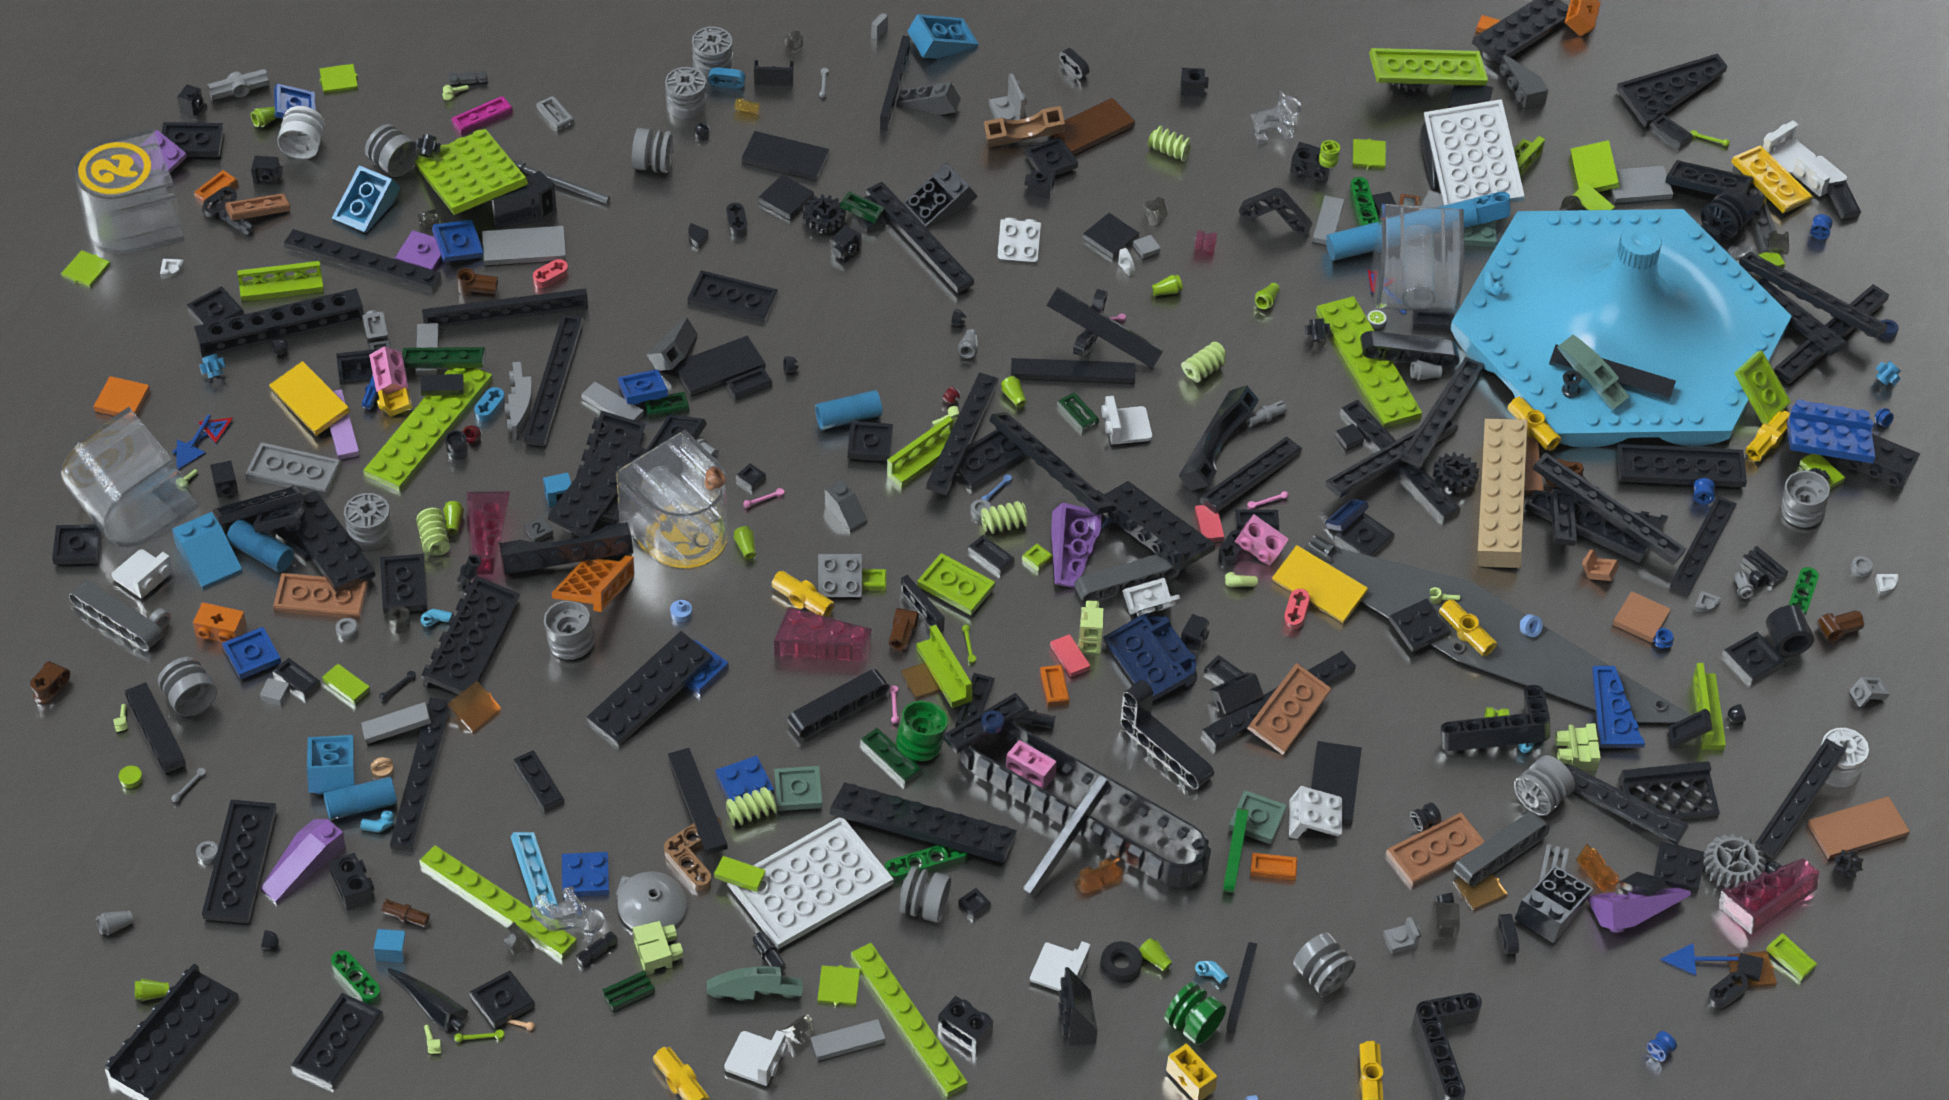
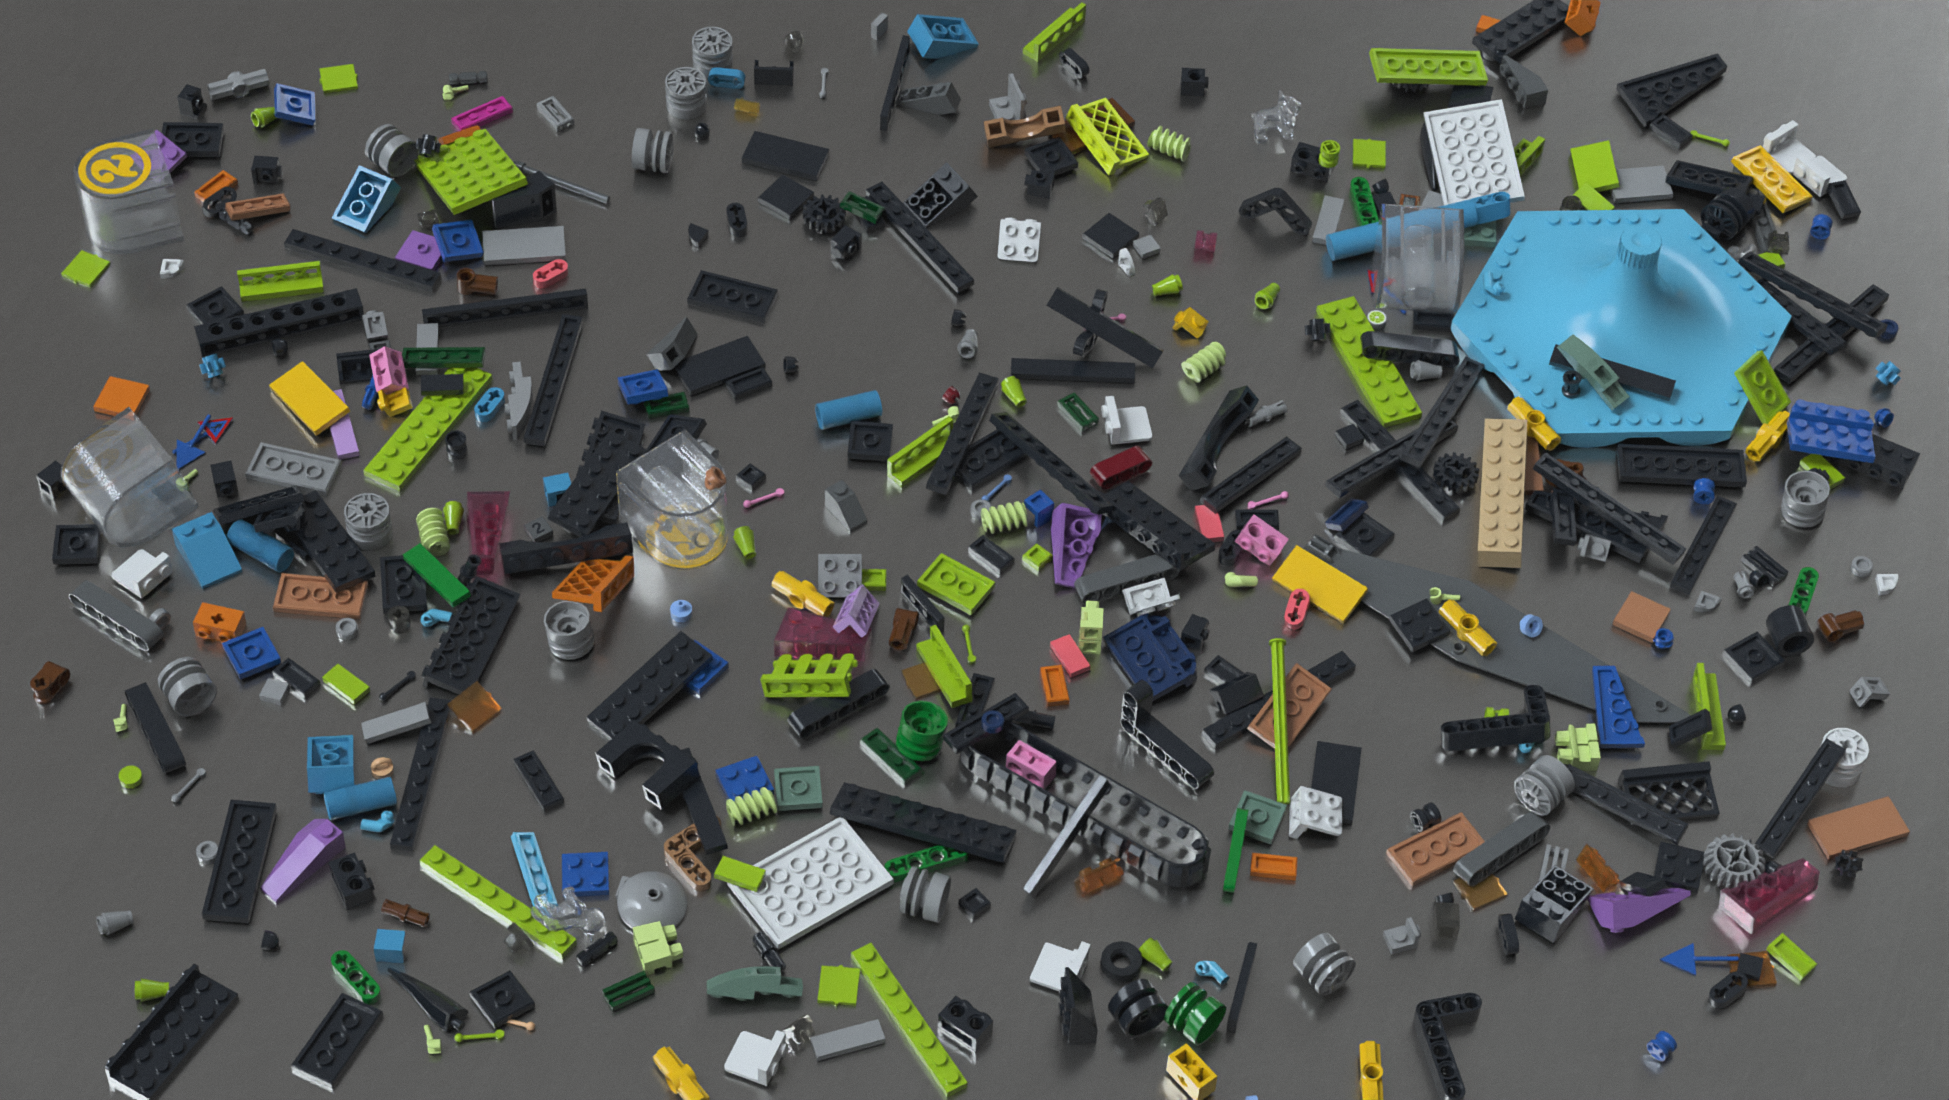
(50, 480): none -> black brick
(301, 132): white wheel -> none
(436, 575): none -> green tile
(463, 133): none -> orange tile
(472, 431): dark red hinge -> none
(611, 402): light grey tile -> none
(639, 742): none -> black arch
(815, 684): none -> lime fence
(857, 611): none -> lavender fence
(893, 691): bright pink hinge -> none
(1041, 507): none -> blue panel
(1055, 33): none -> lime fence
(1095, 139): none -> neon yellow fence
(1120, 467): none -> dark red beam
(1137, 1008): none -> black wheel
(1190, 321): none -> yellow bracket
(1280, 720): none -> lime axle
(1381, 186): none -> black hinge
(1594, 547): none -> light grey bracket
(1599, 568): nougat bracket -> none

